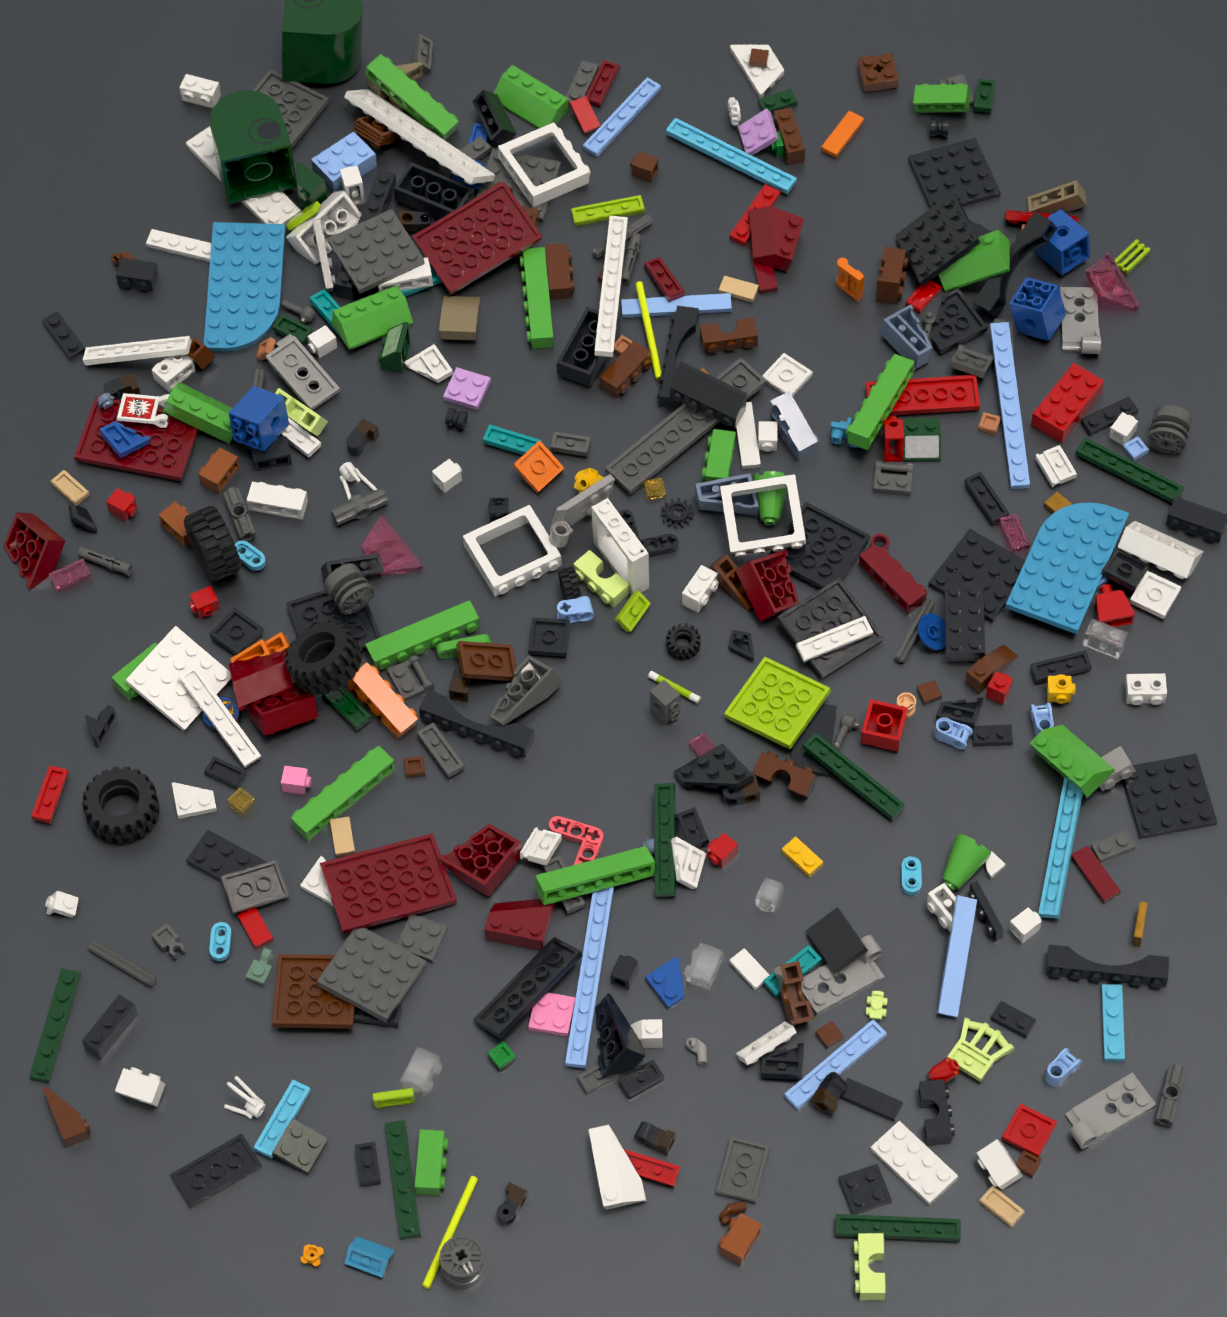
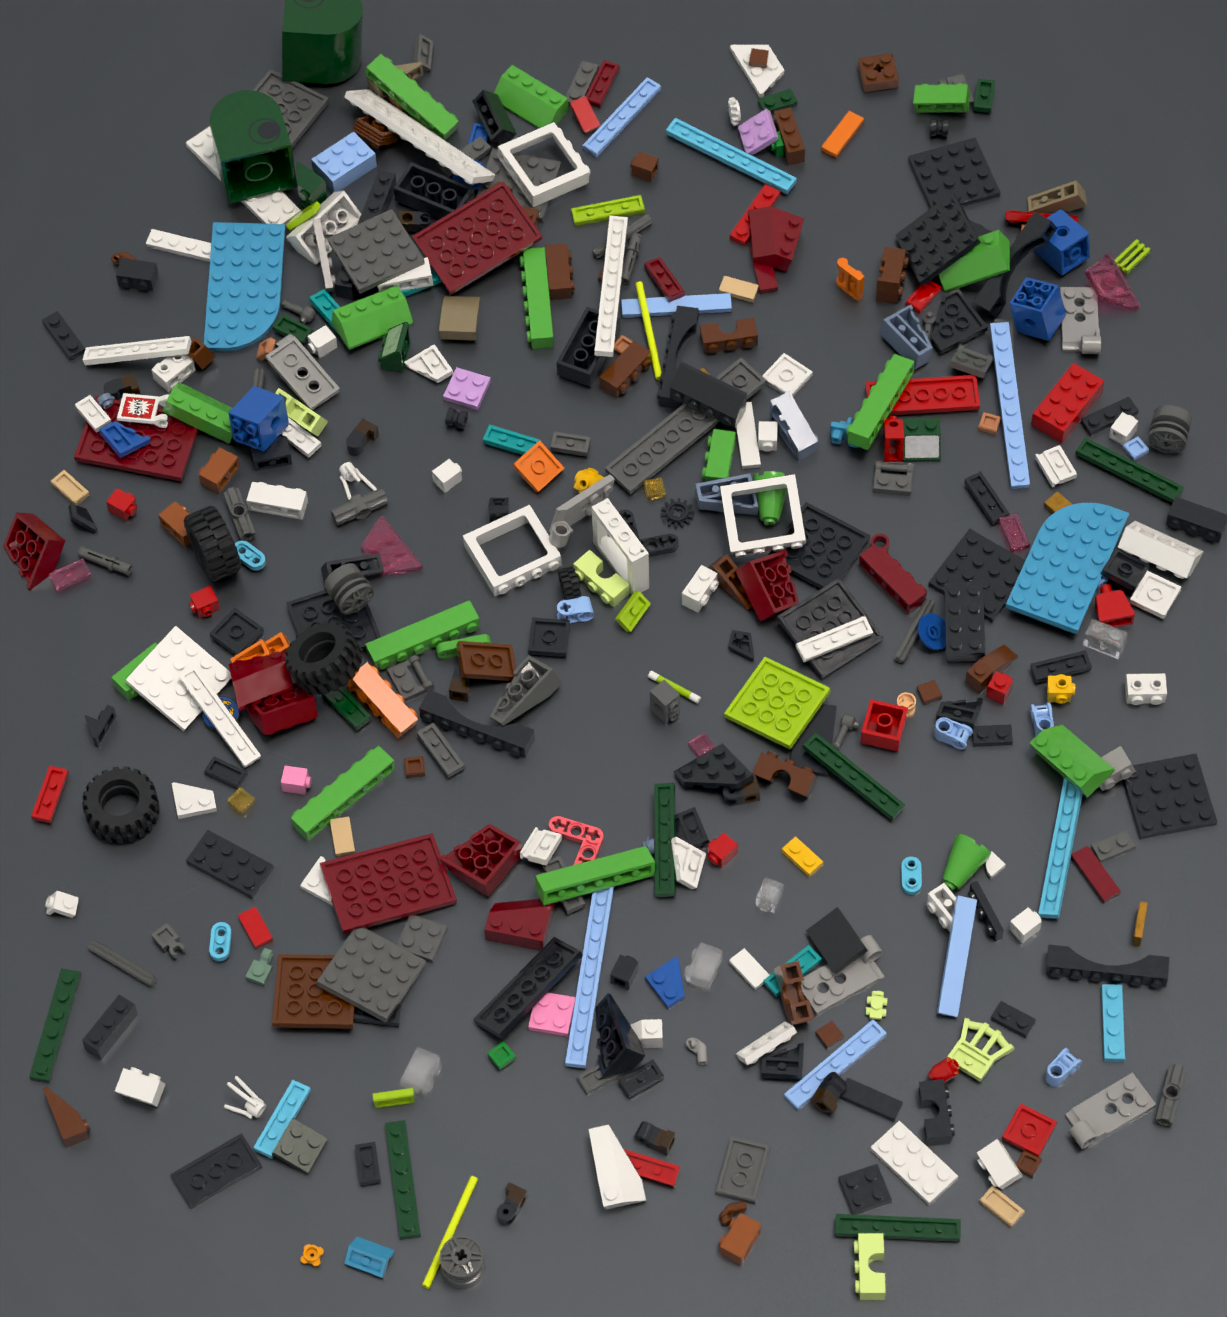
(93, 413): none -> white plate
(200, 91): white brick -> none
(254, 886): tile -> none
(353, 184): white brick -> none
(431, 1162): bright green brick -> none
(683, 651): black tyre -> none

